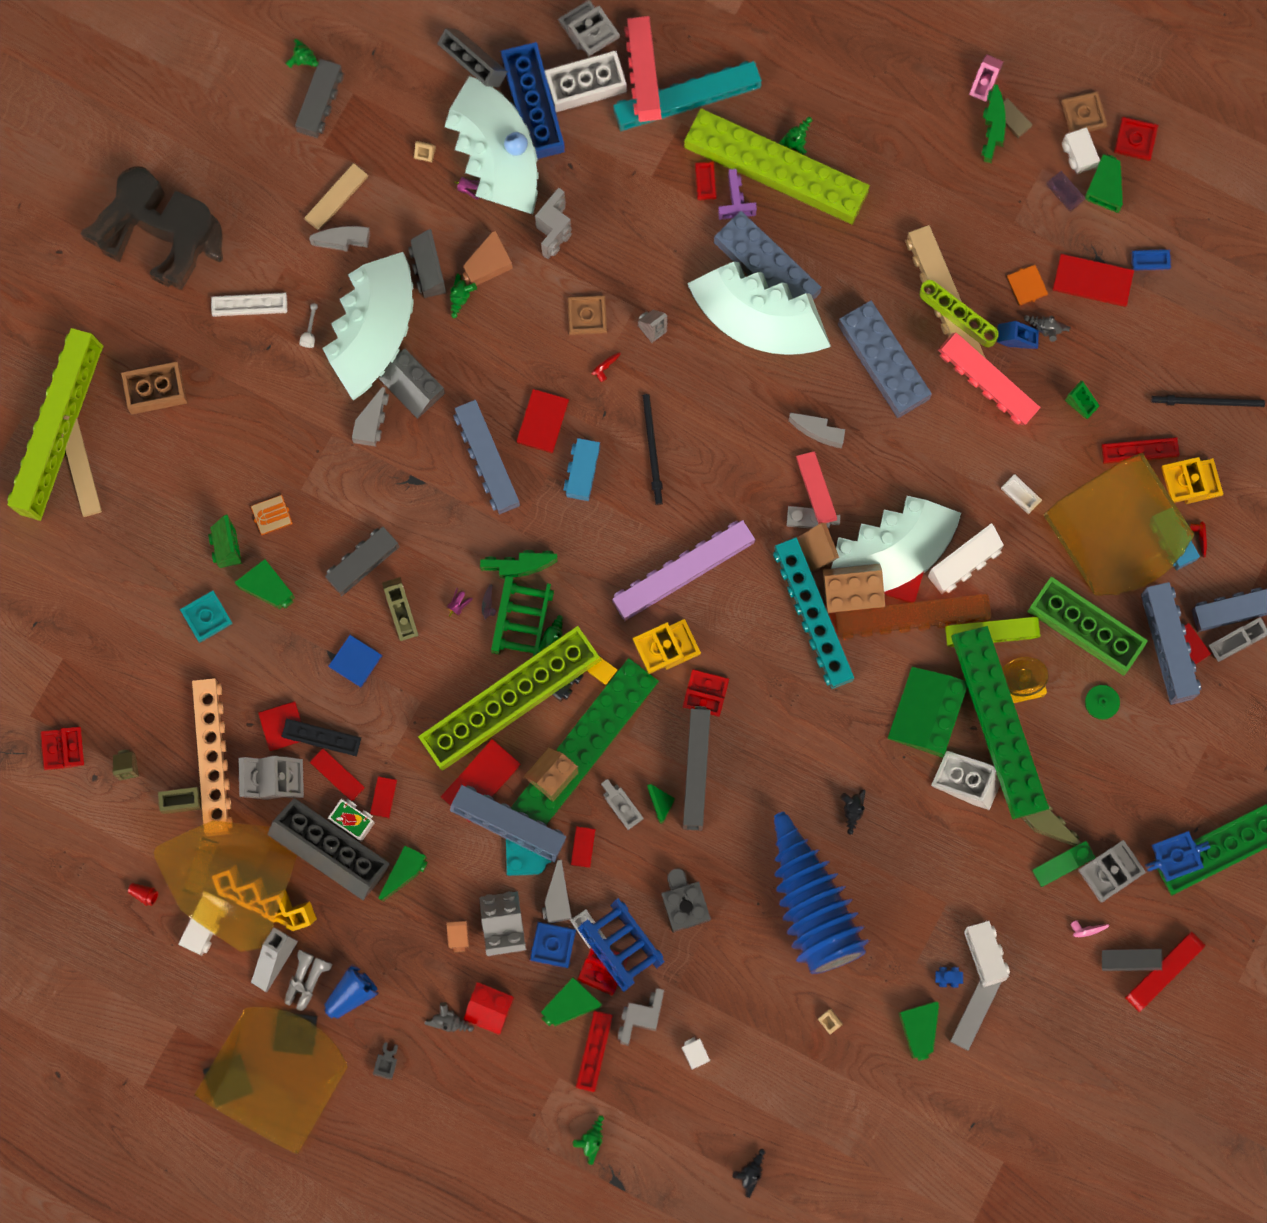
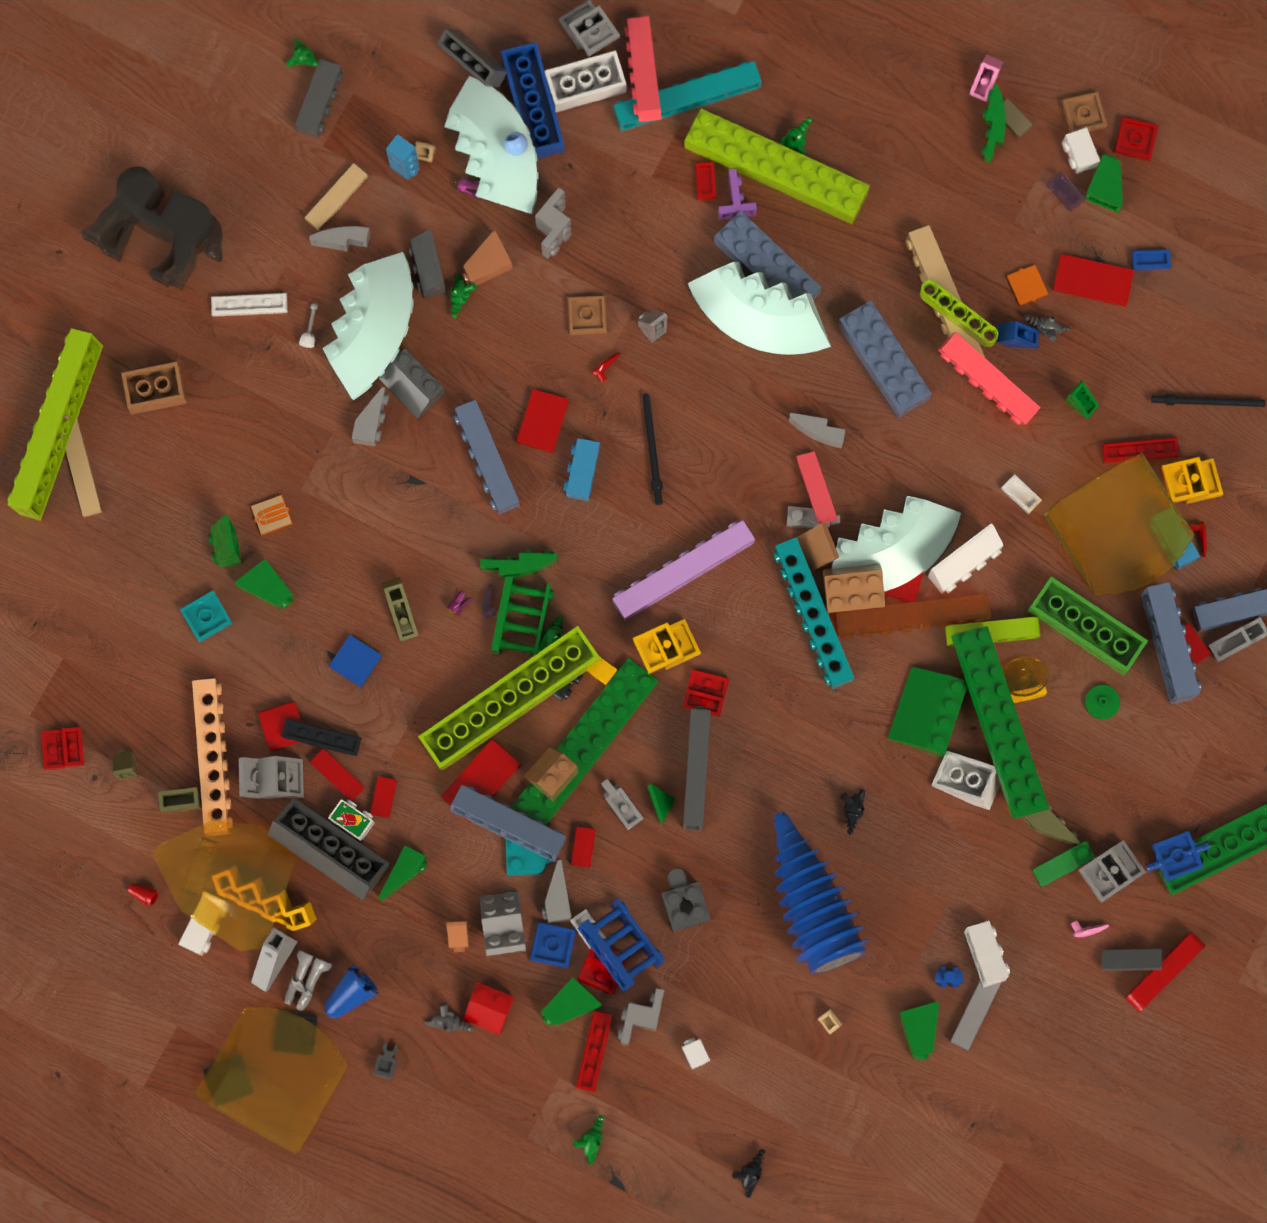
(361, 561): dark grey brick -> none
(403, 157): none -> dark azure brick

